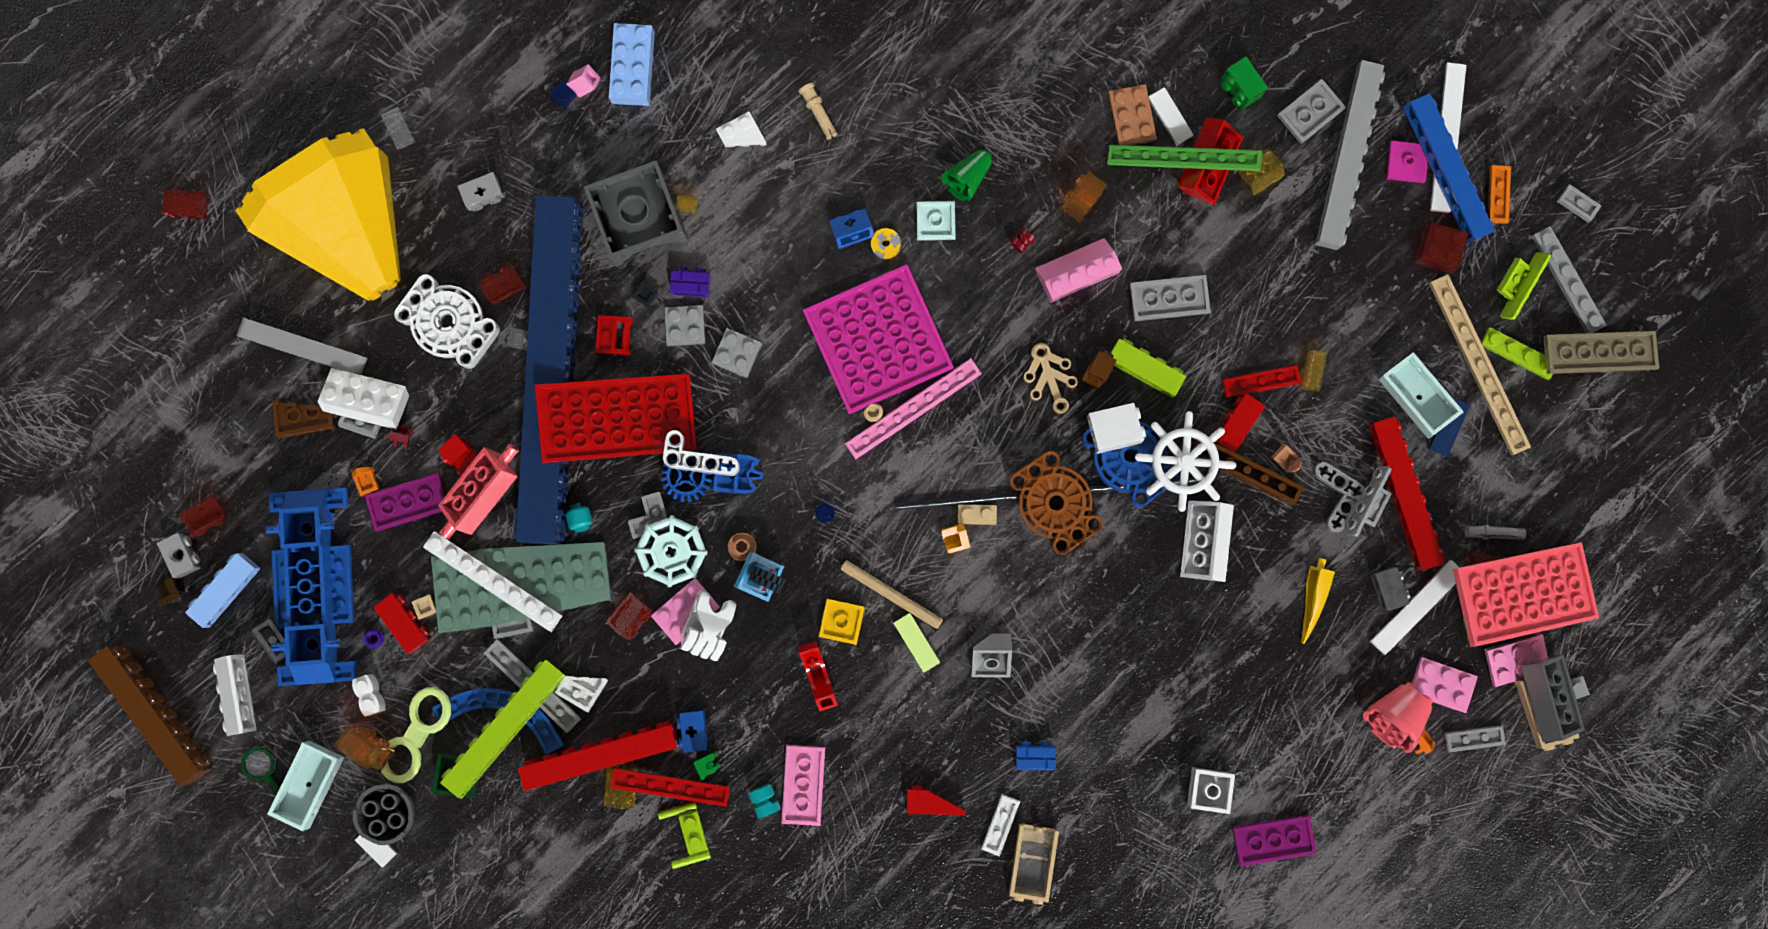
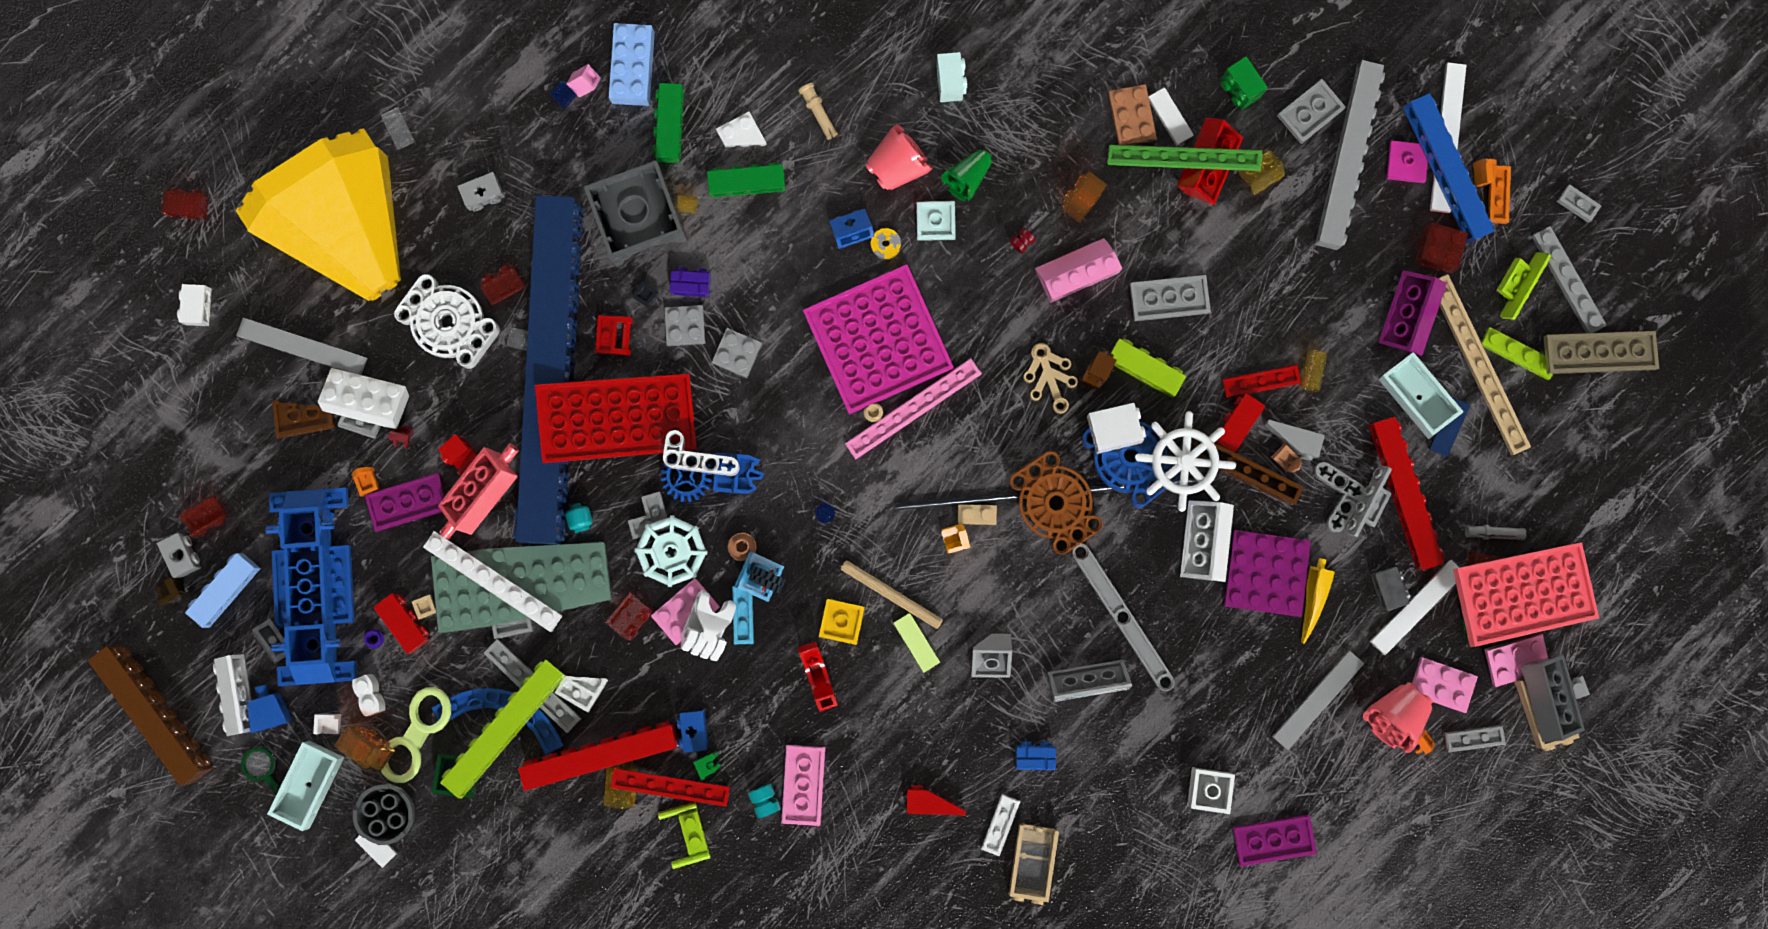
(194, 305): none -> white brick
(267, 710): none -> blue torso
(327, 723): none -> white panel
(669, 123): none -> green brick
(743, 617): none -> medium azure tile
(746, 181): none -> green brick
(897, 160): none -> coral cone
(950, 77): none -> light aqua brick
(1089, 680): none -> light grey slope
(1130, 628): none -> light grey beam
(1267, 573): none -> magenta plate
(1300, 441): none -> light grey slope
(1318, 700): none -> light grey tile
(1412, 312): none -> magenta slope
(1483, 172): none -> orange tile

